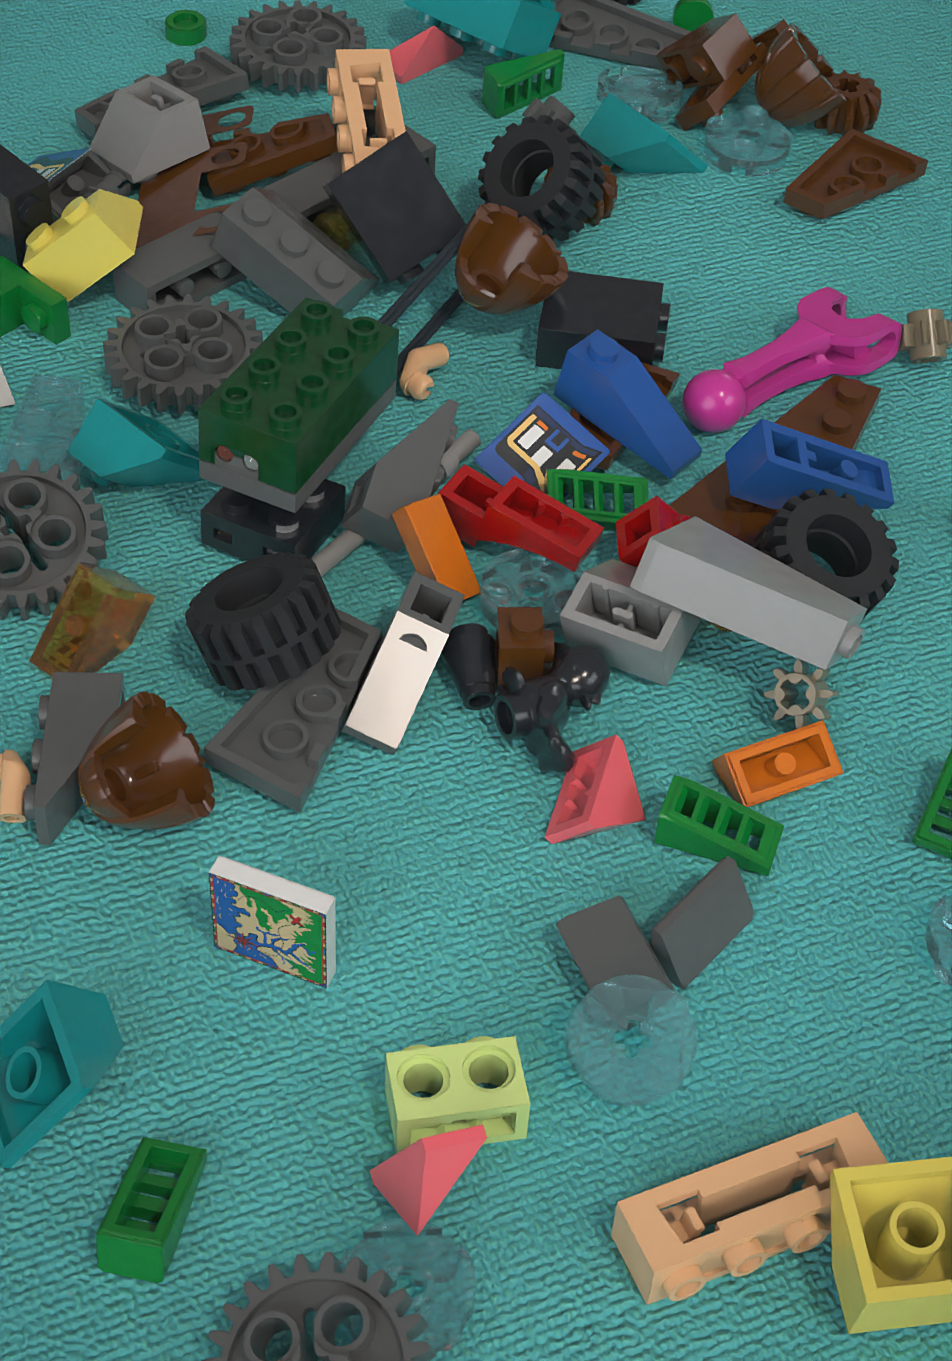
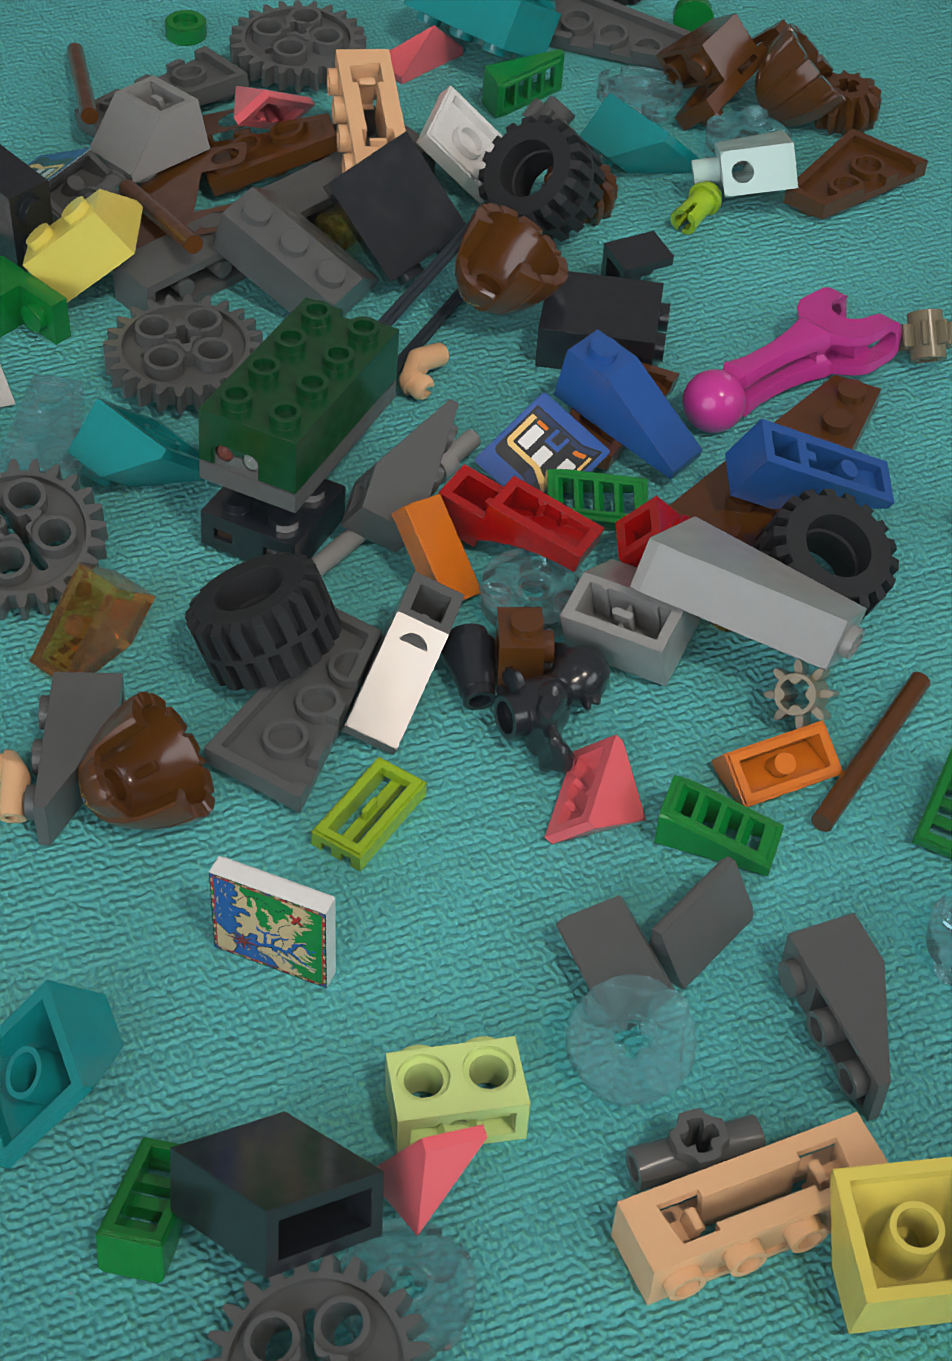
(82, 84): none -> reddish brown bar
(162, 217): none -> reddish brown bar
(266, 108): none -> coral slope
(276, 1193): none -> black brick
(346, 845): none -> lime tile
(458, 139): none -> white tile
(635, 256): none -> black panel
(691, 1147): none -> dark grey axle
(702, 200): none -> lime pin
(767, 168): none -> light aqua torso
(843, 994): none -> dark grey slope
(870, 752): none -> reddish brown bar

